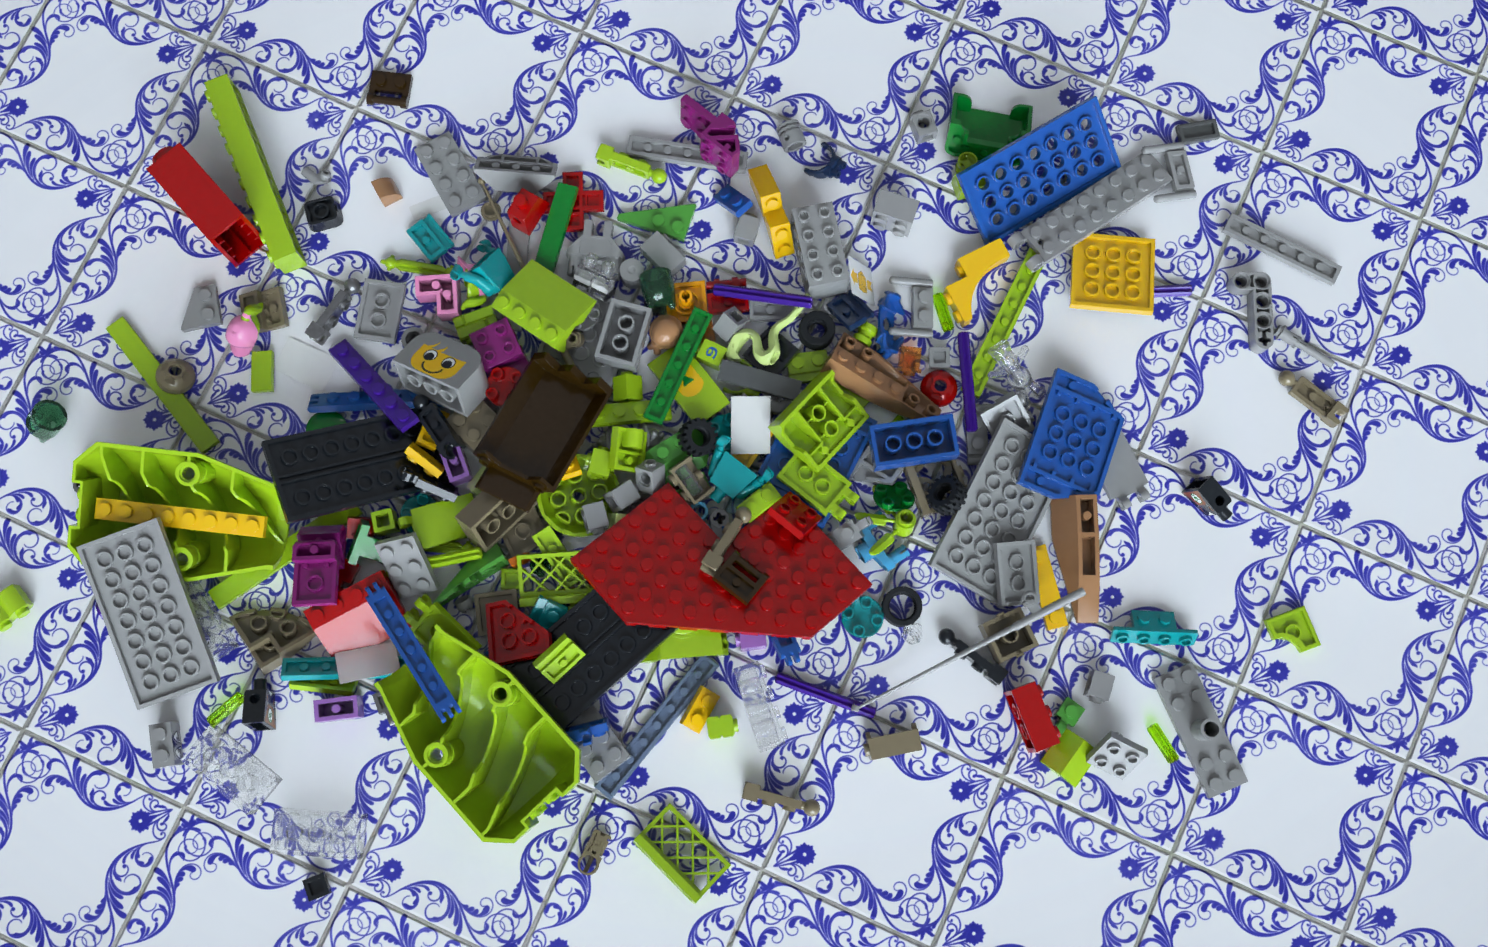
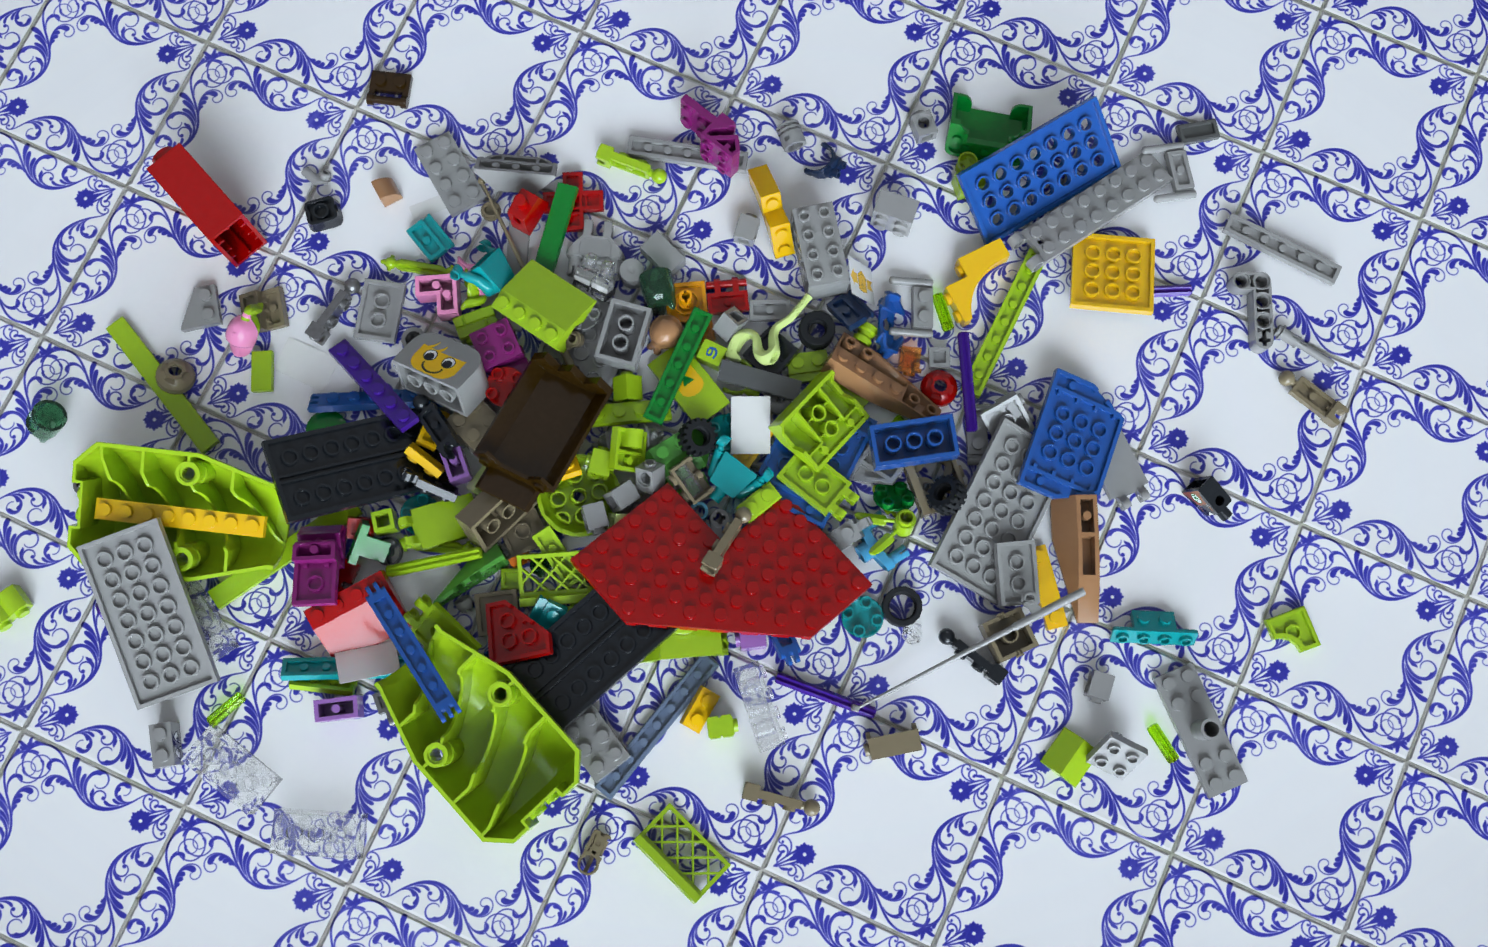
(255, 174): lime brick -> none
(259, 707): black torso -> none
(272, 635): dark tan brick -> none
(317, 886): black plate -> none
(407, 565): light grey plate -> none
(559, 658): lime plate -> none
(586, 730): blue plate -> none
(671, 221): bright green wing -> none
(733, 200): blue plate -> none
(736, 582): dark brown plate -> none
(763, 295): dark purple axle -> none
(794, 515): red plate -> none
(1017, 375): clear animal -> none
(1032, 717): red brick -> none
(1068, 714): bright green plate -> none

